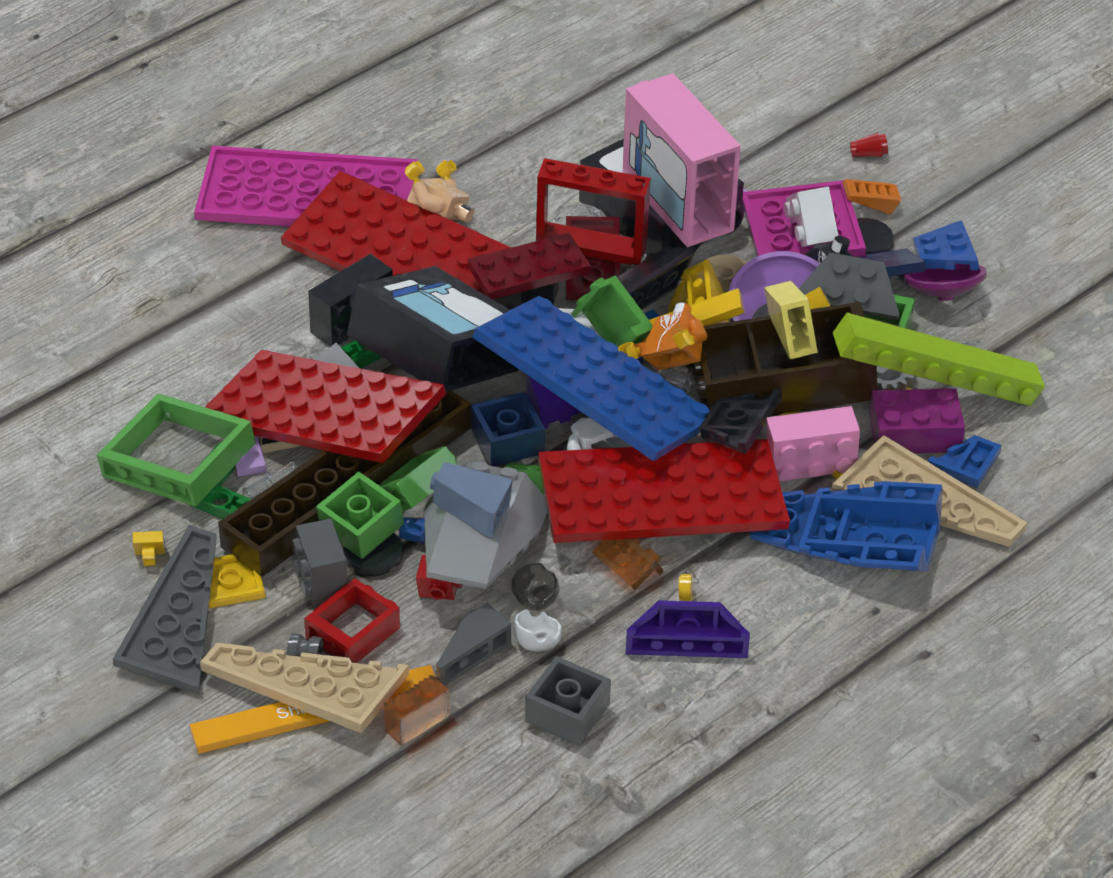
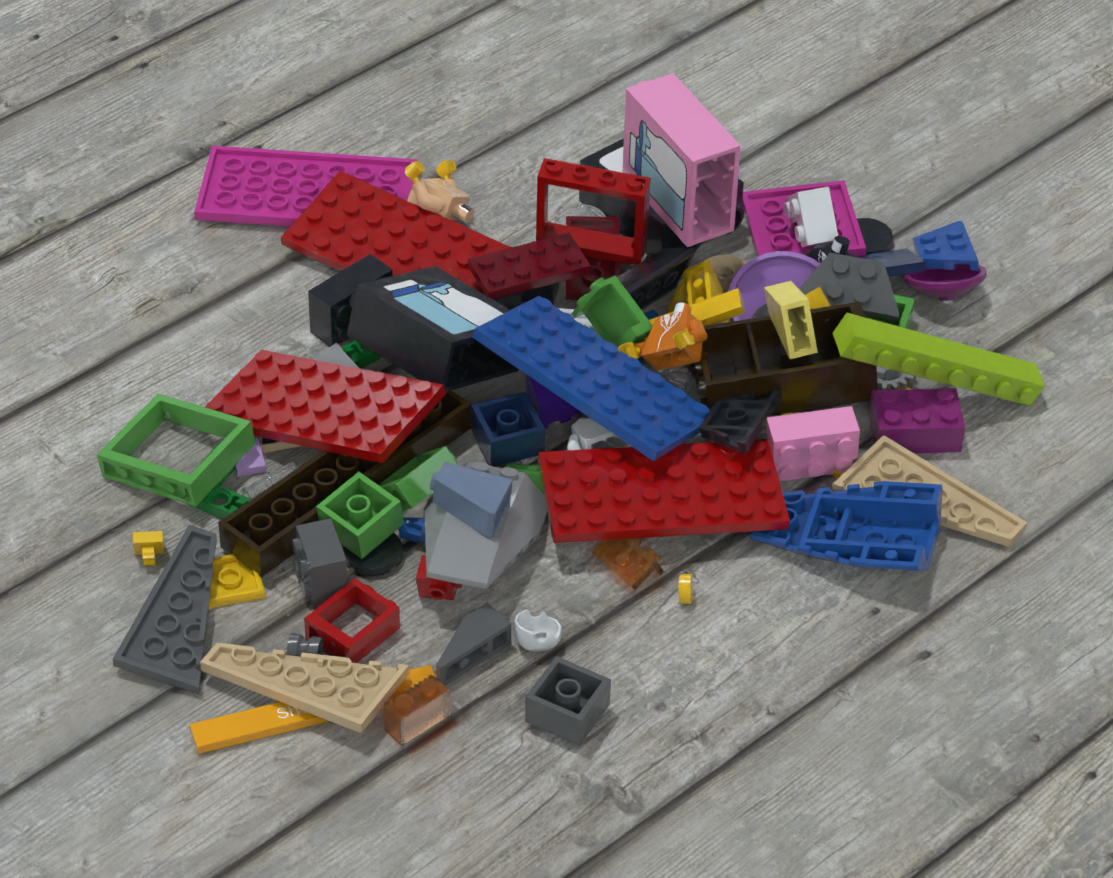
(535, 586): clear smoke hair -> none
(688, 630): dark purple wedge -> none
(870, 146): red cone -> none
(874, 195): orange slope -> none
(969, 460): blue wing -> none

